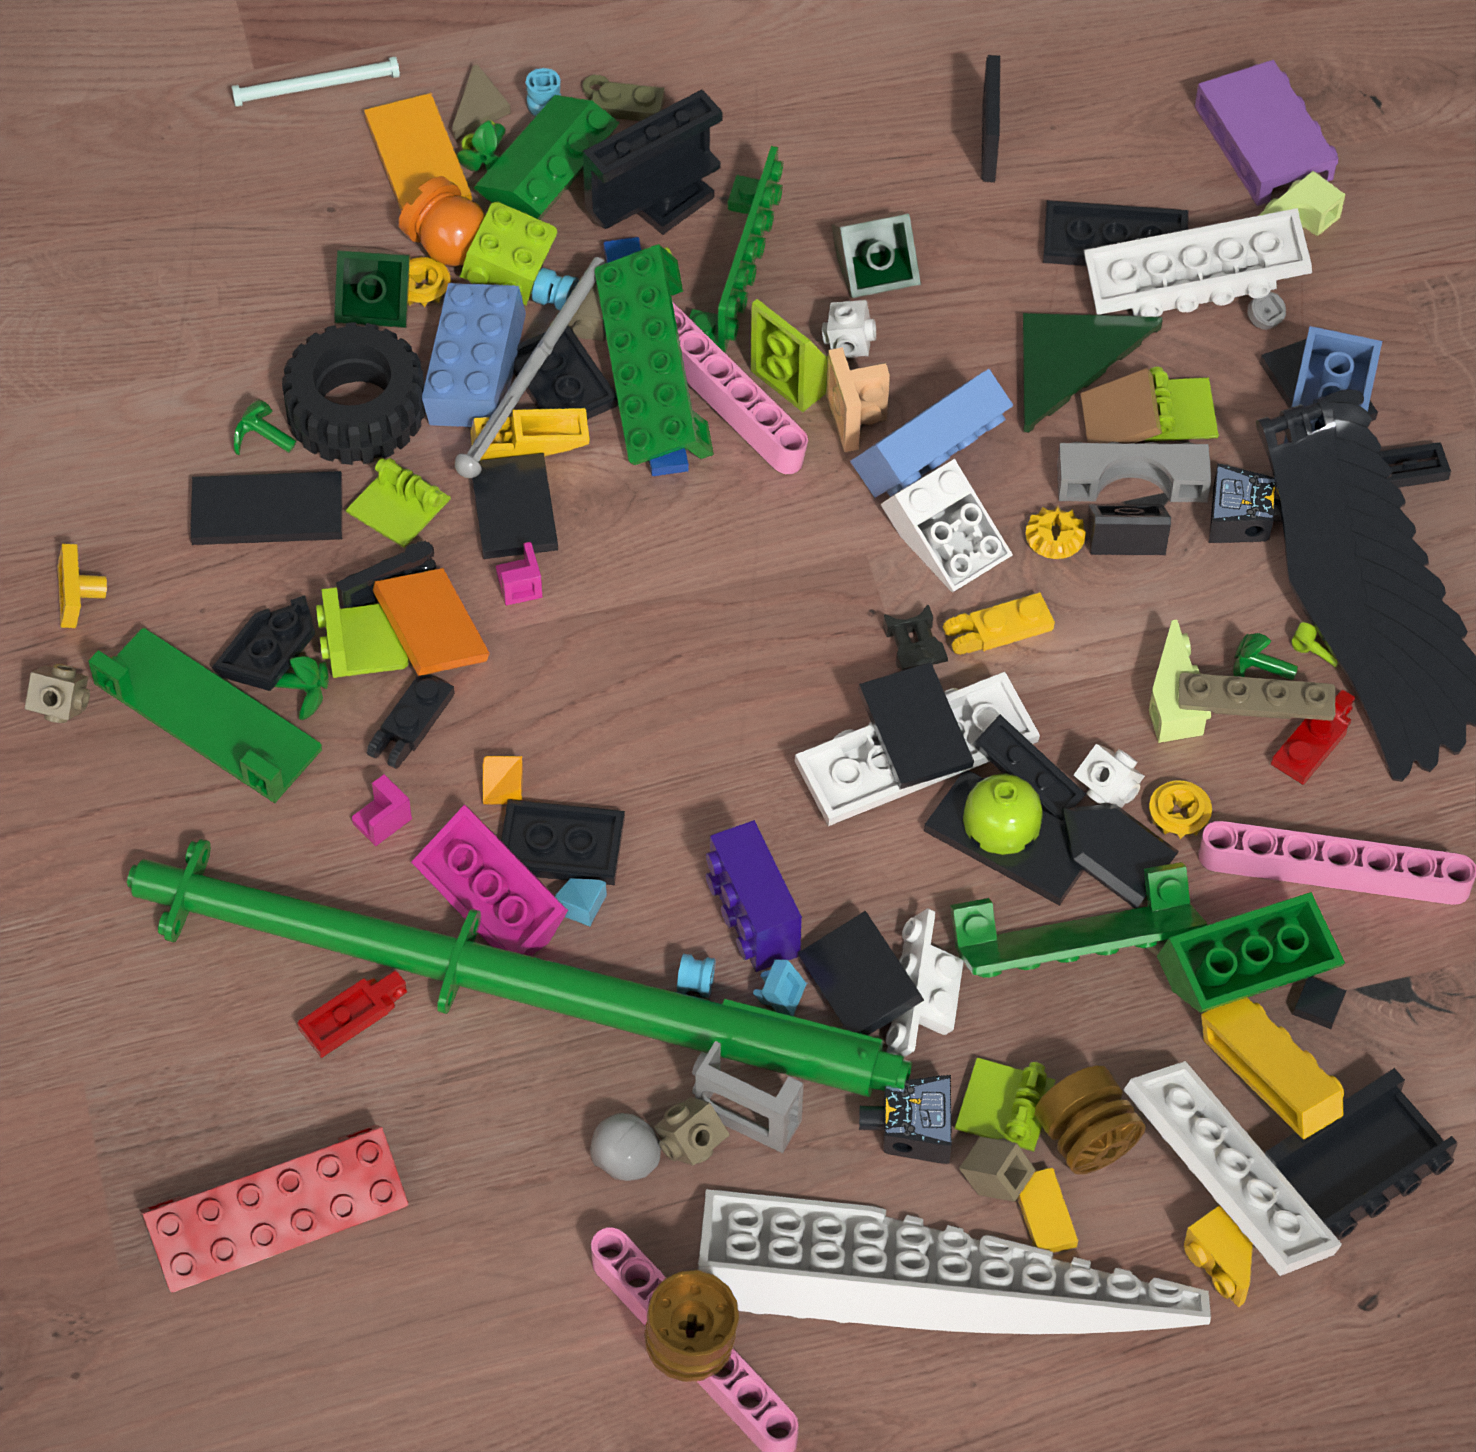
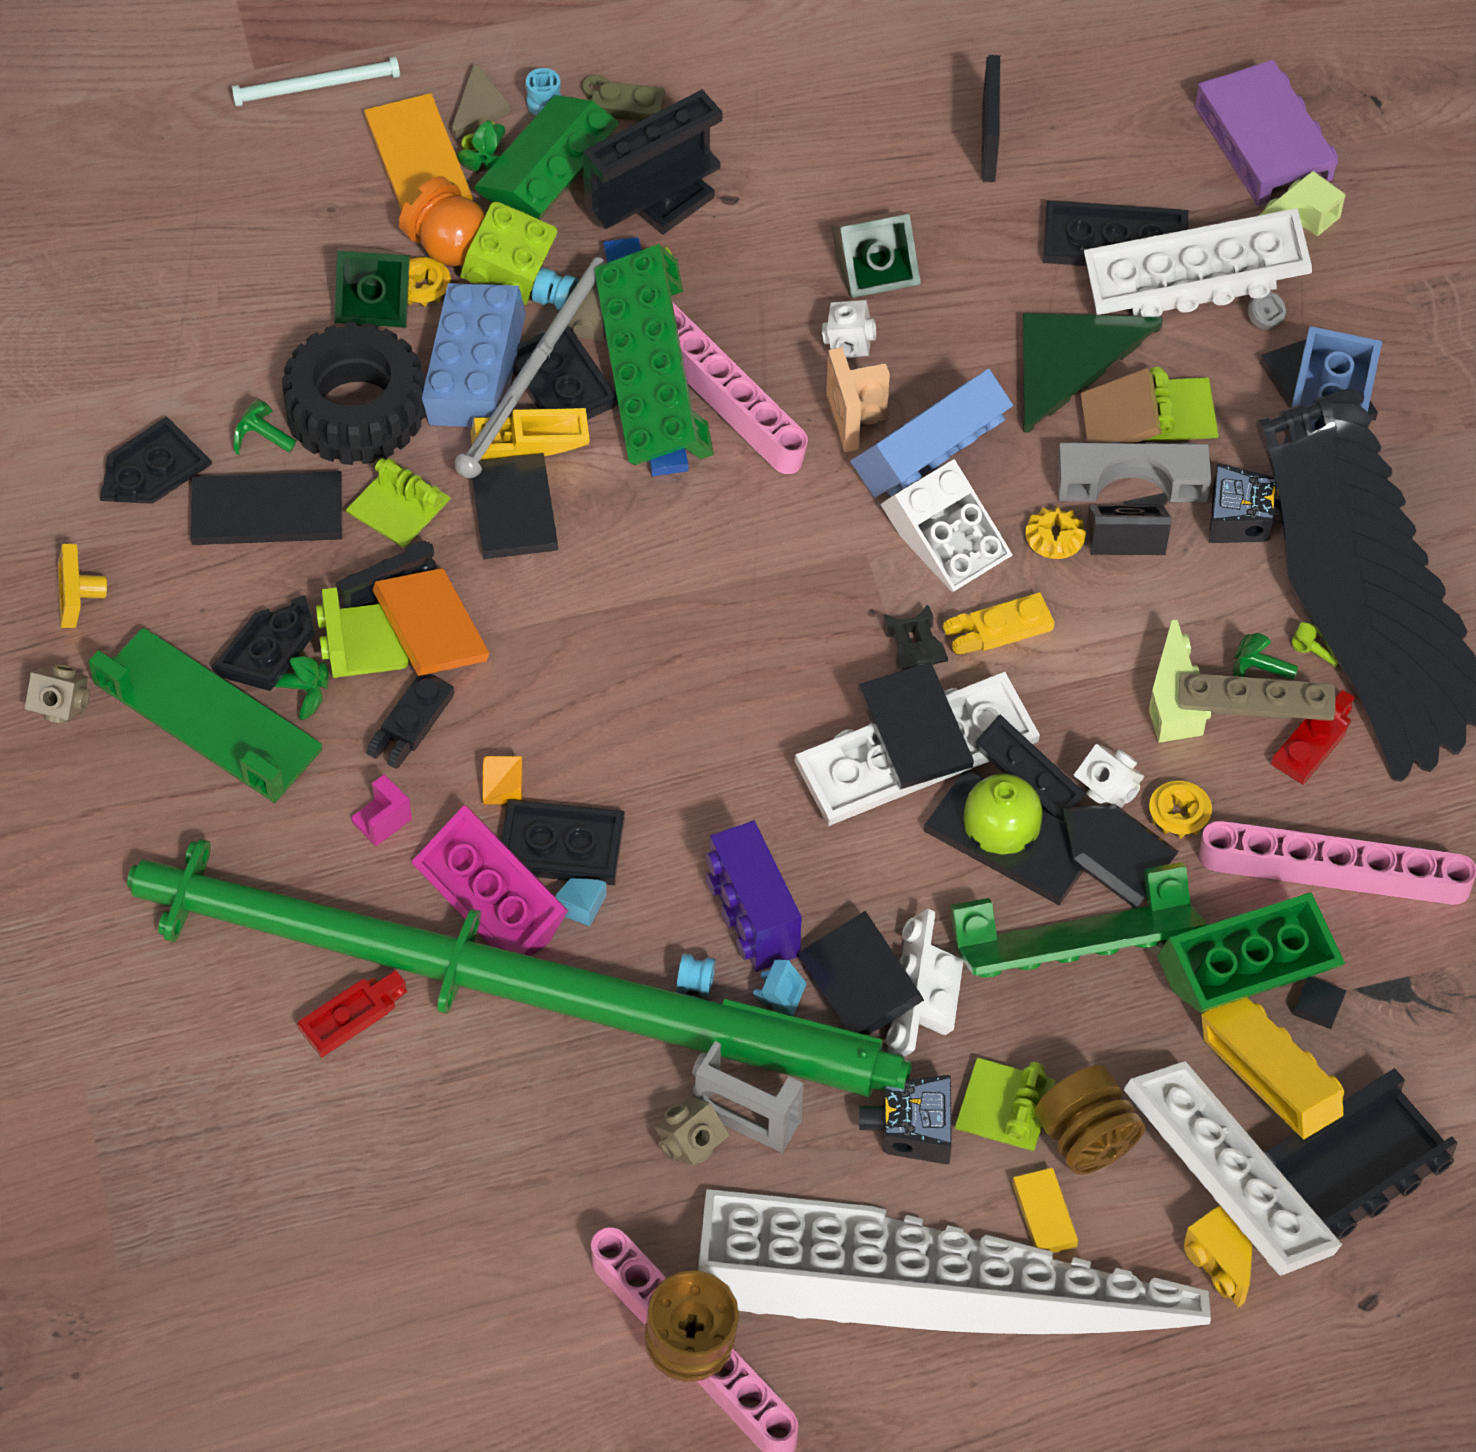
(152, 465): none -> black tile
(275, 1209): bracket -> none
(520, 579): dark pink panel -> none
(625, 1147): light grey hair -> none
(756, 199): green bracket -> none
(786, 358): lime slope -> none
(997, 1169): dark tan brick -> none
(1416, 472): black tile -> none

